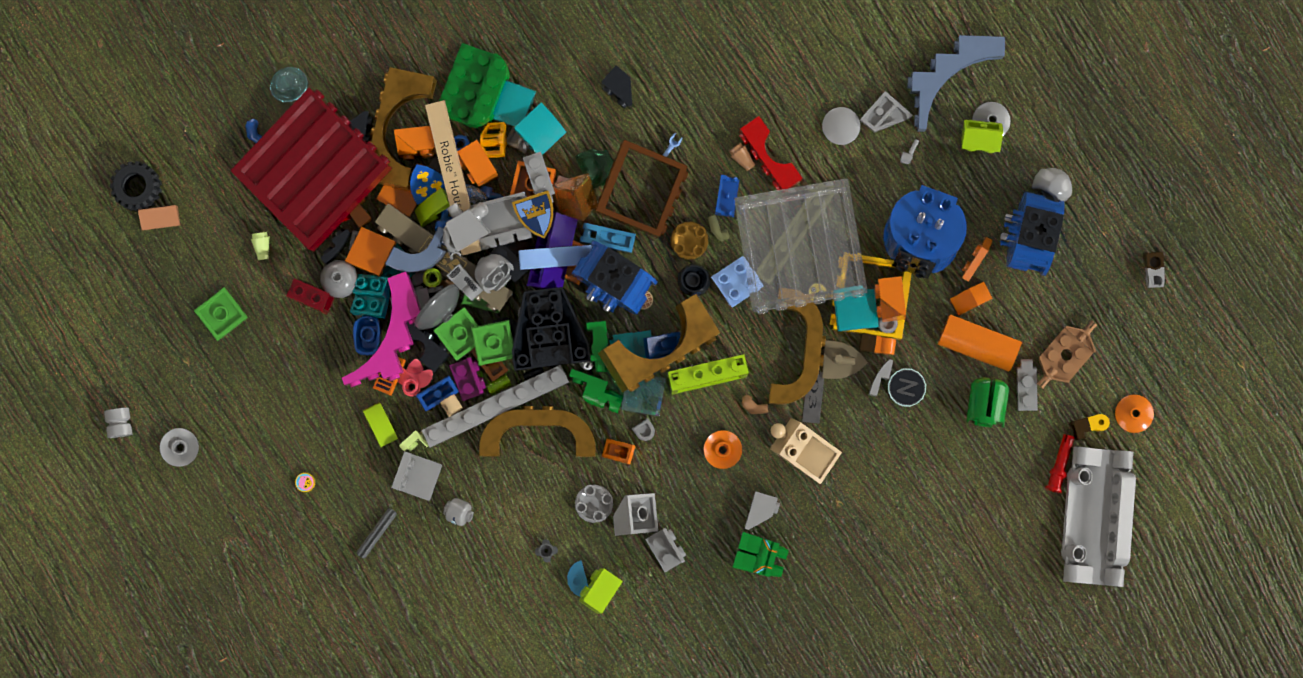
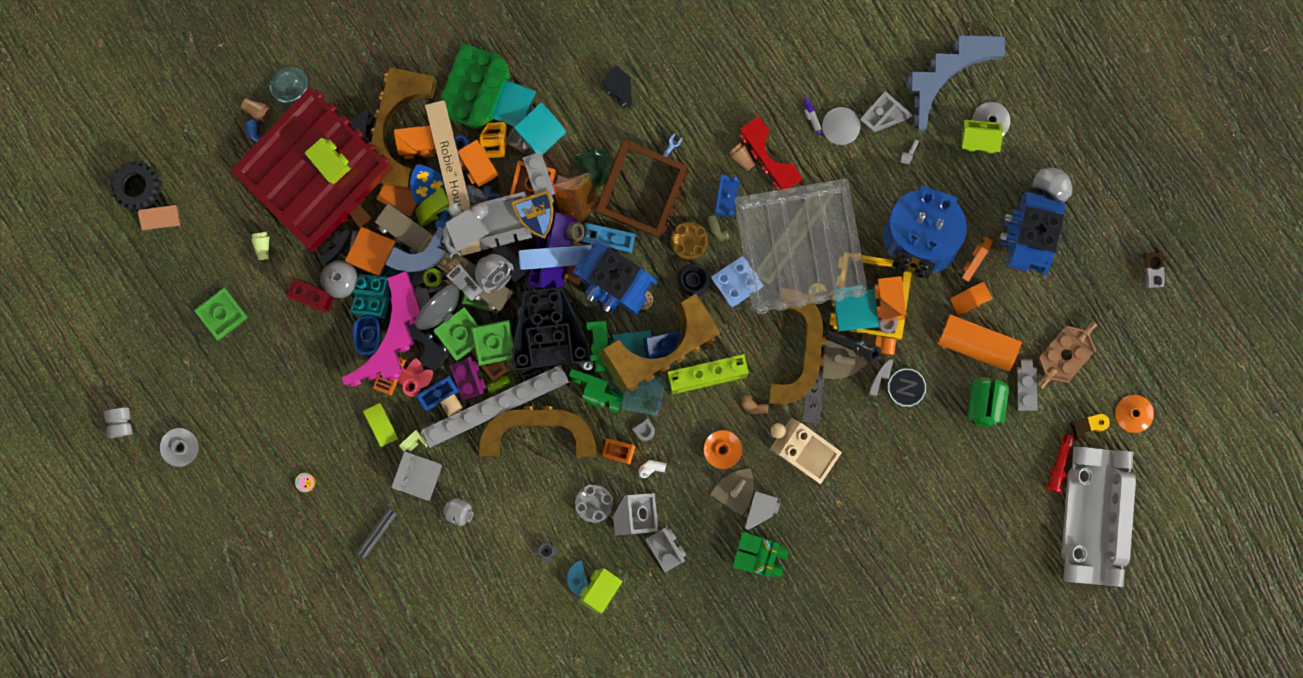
(256, 110): none -> medium nougat cone
(328, 160): none -> lime brick
(575, 232): none -> dark tan tile
(651, 466): none -> white arm
(735, 490): none -> dark tan shield
(811, 115): none -> light grey piece
(860, 347): none -> black pin

